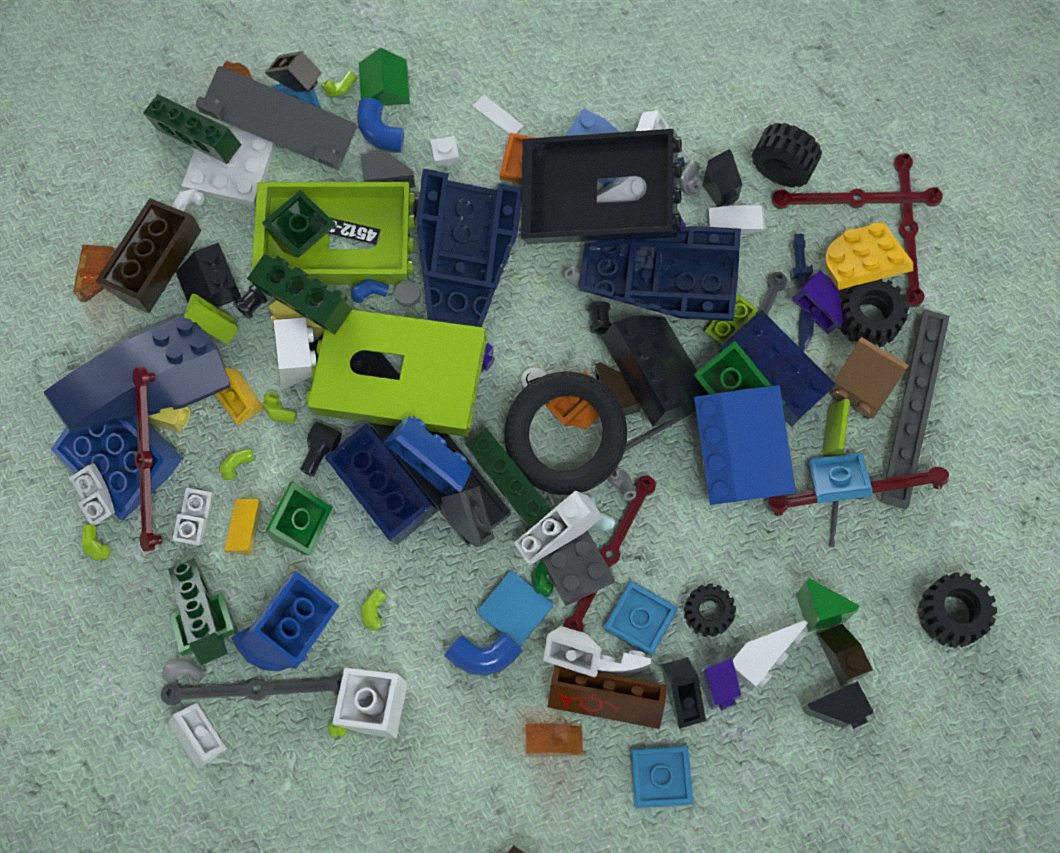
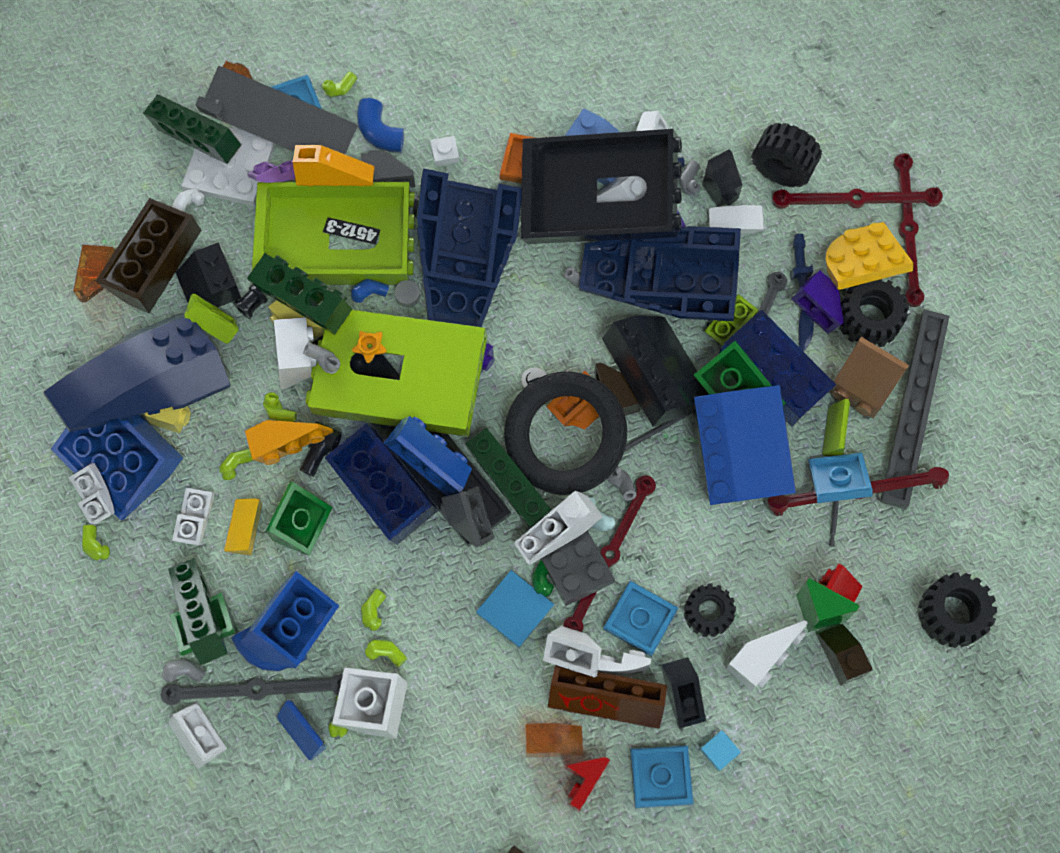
(144, 459): dark red piece -> none
(239, 398): yellow slope -> none
(271, 173): none -> medium lavender slope
(276, 439): none -> light orange slope
(294, 71): slope -> none
(298, 225): dark green slope -> none
(300, 730): none -> blue slope
(325, 358): none -> light grey arm
(326, 167): none -> light orange slope
(366, 339): none -> light orange plate
(384, 78): green slope -> none
(385, 648): none -> lime arm
(483, 660): blue cylinder -> none
(497, 115): white sticker -> none
(589, 772): none -> red slope
(598, 310): black bush -> none
(720, 750): none -> medium azure tile
(721, 685): dark purple slope -> none
(841, 582): none -> red slope
(842, 707): black slope -> none

